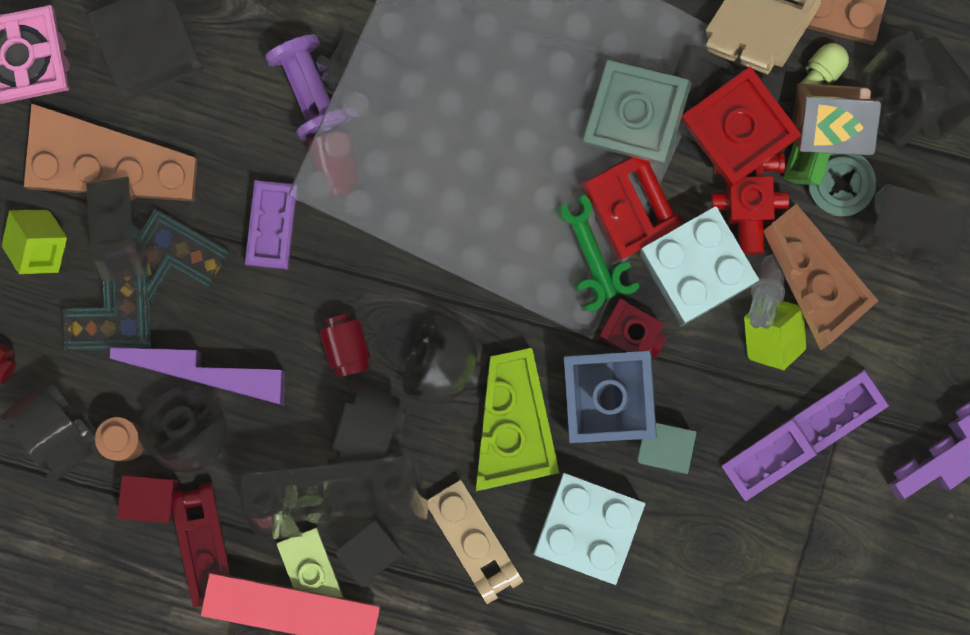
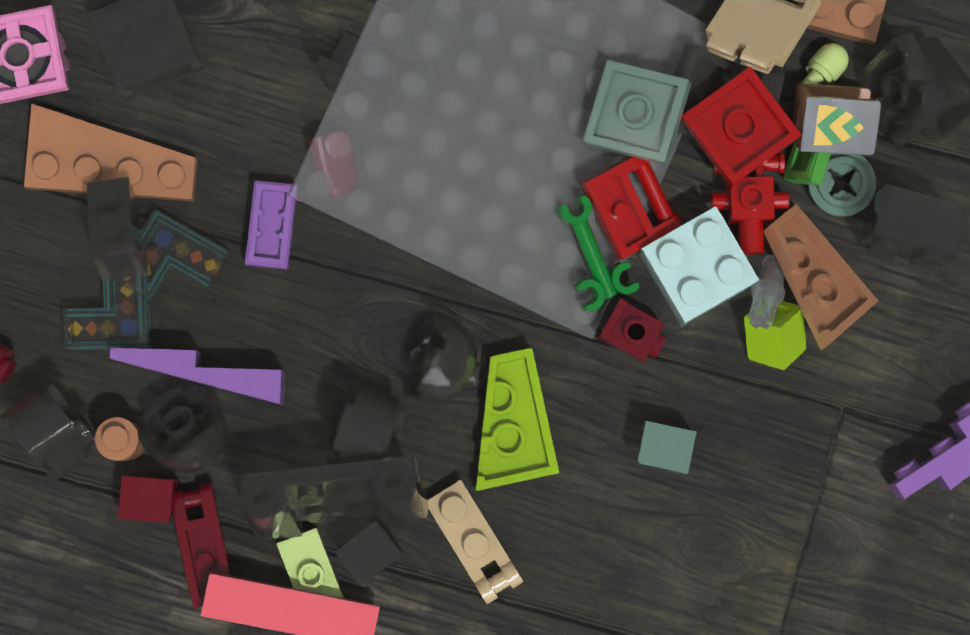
(34, 241): lime panel -> none
(304, 80): medium lavender hose -> none
(345, 345): dark red brick -> none
(589, 528): light aqua brick -> none
(610, 397): sand blue slope -> none
(805, 435): medium lavender slope -> none

